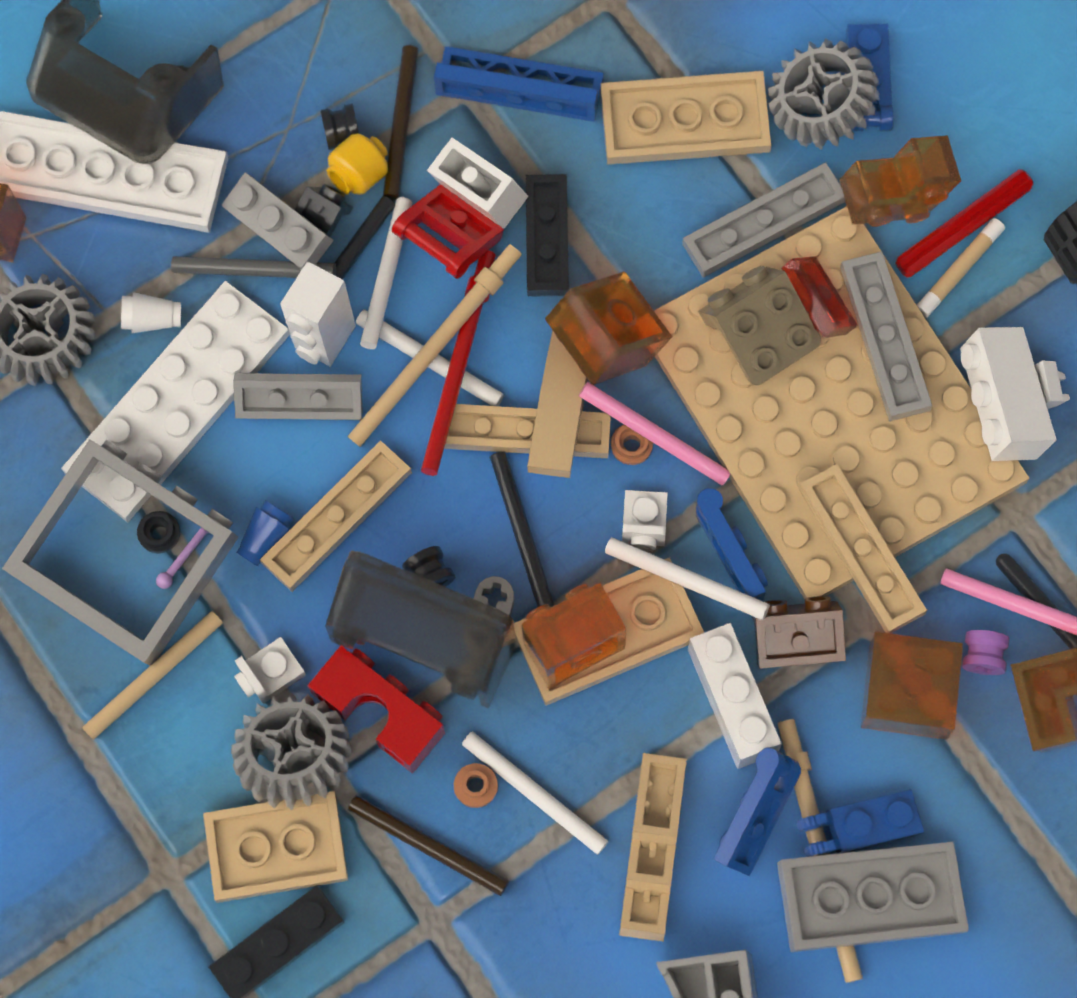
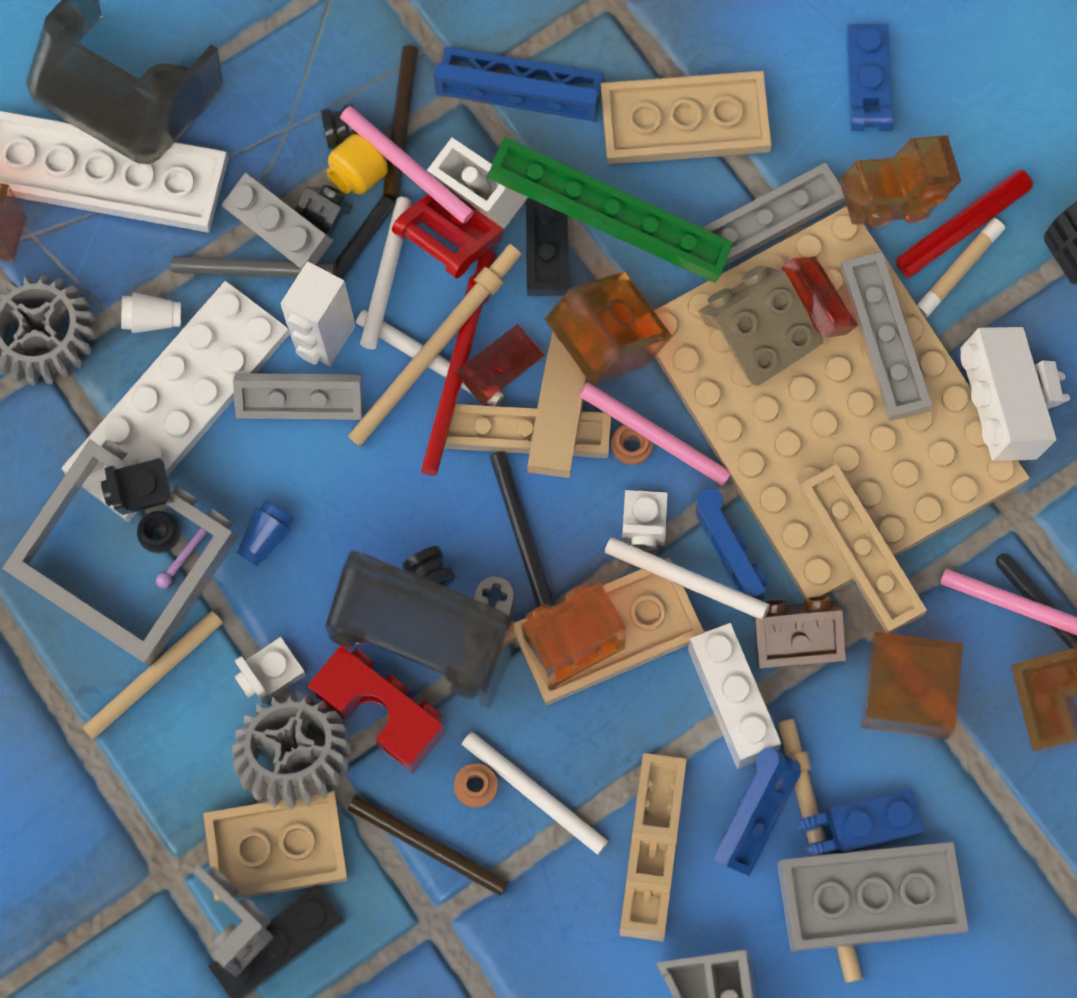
(136, 486): none -> black bracket
(242, 943): none -> light grey bracket
(336, 516): tan plate -> none
(407, 164): none -> bright pink bar
(499, 364): none -> clear red plate
(609, 210): none -> green plate
(844, 96): light grey gear -> none
(985, 652): medium lavender wheel -> none

